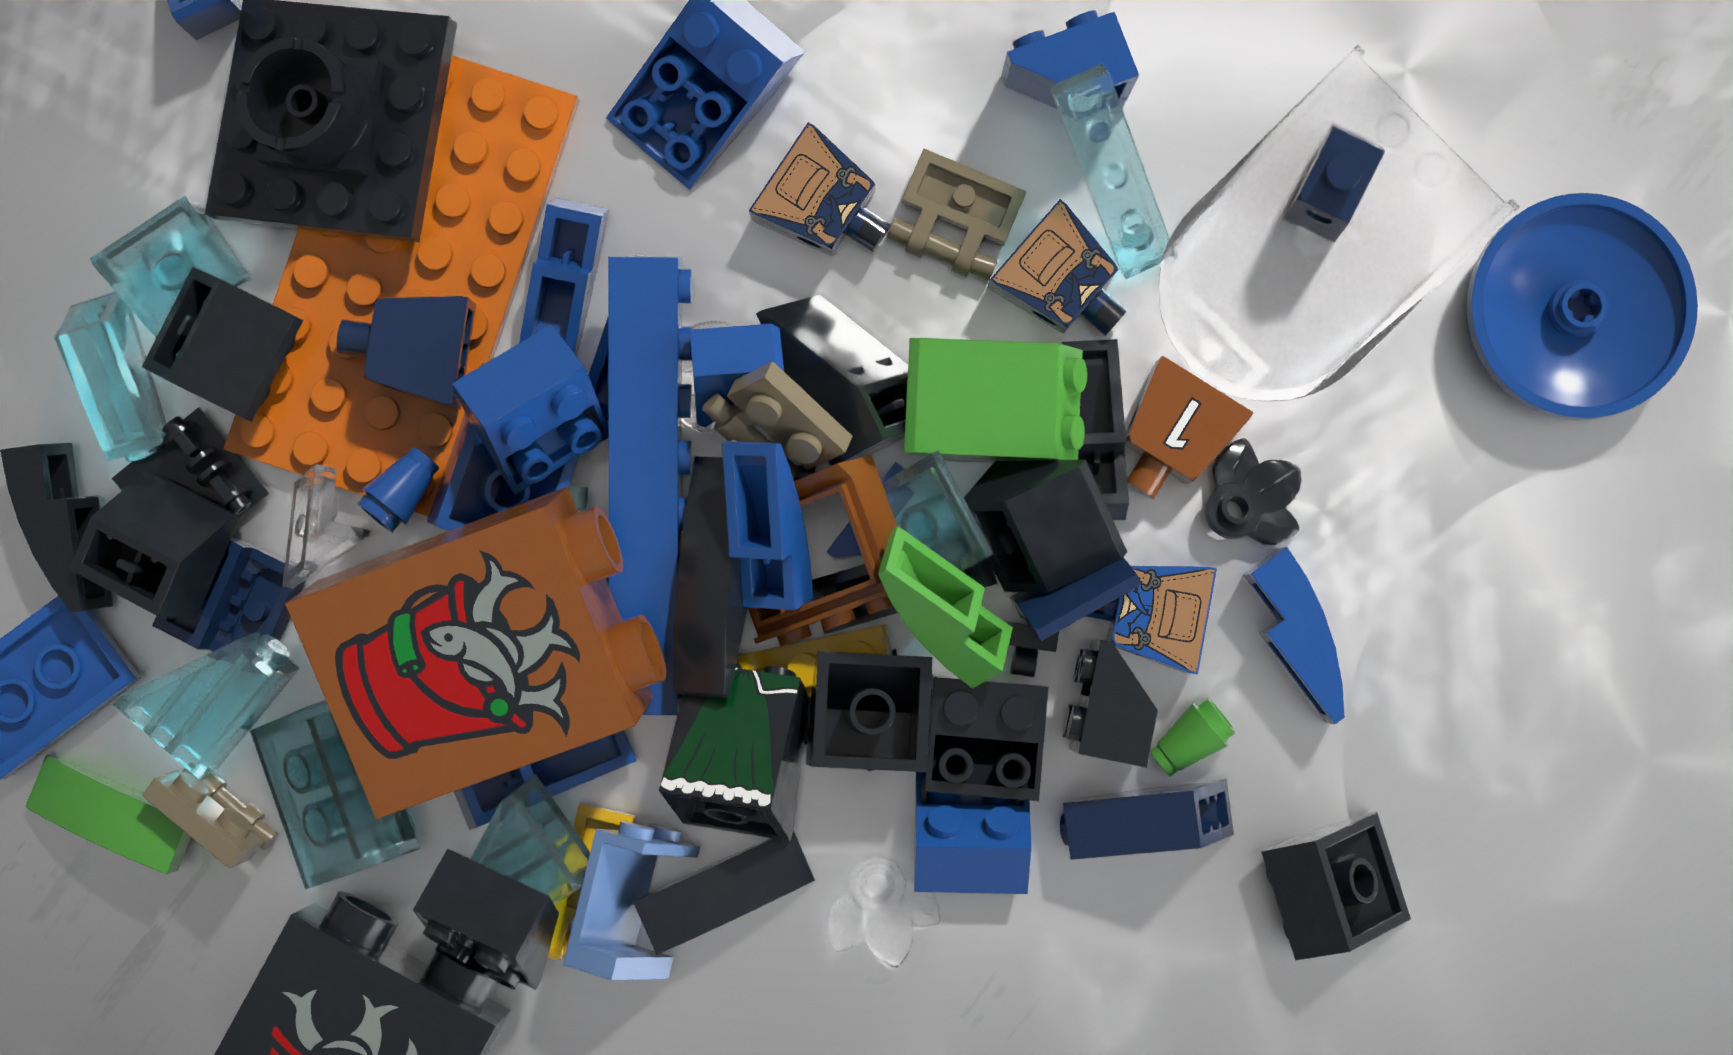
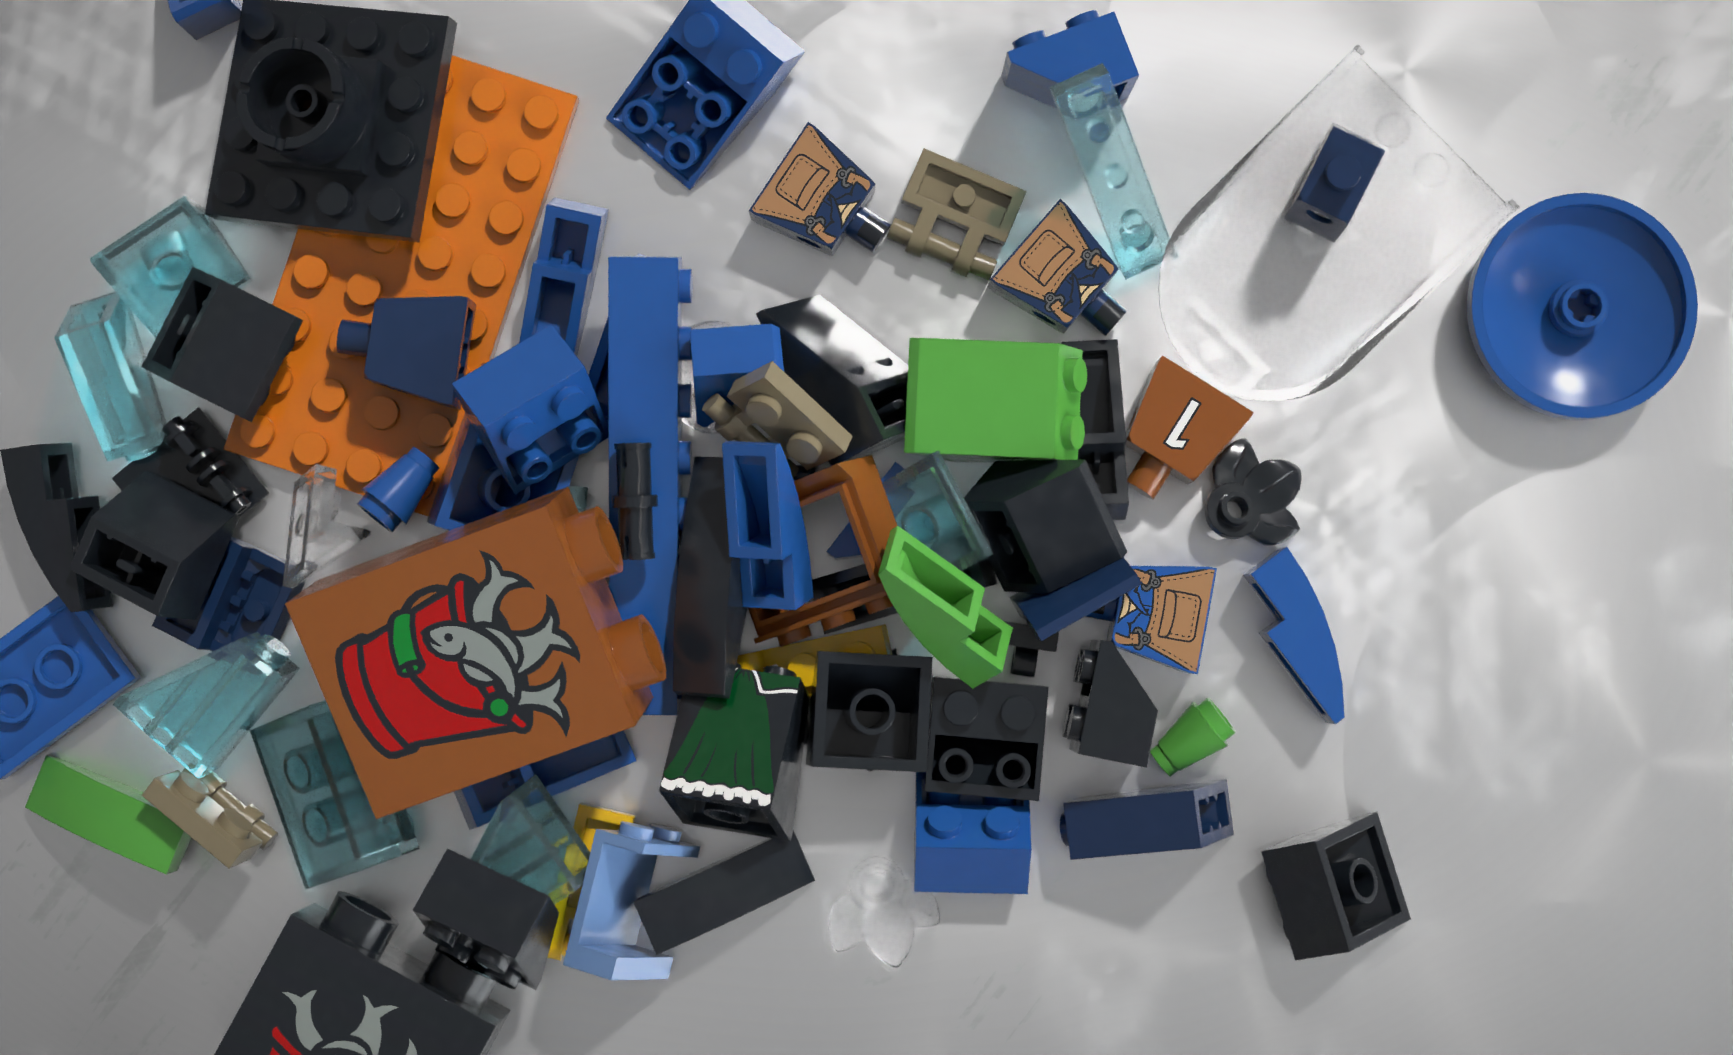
(634, 500): none -> black pin

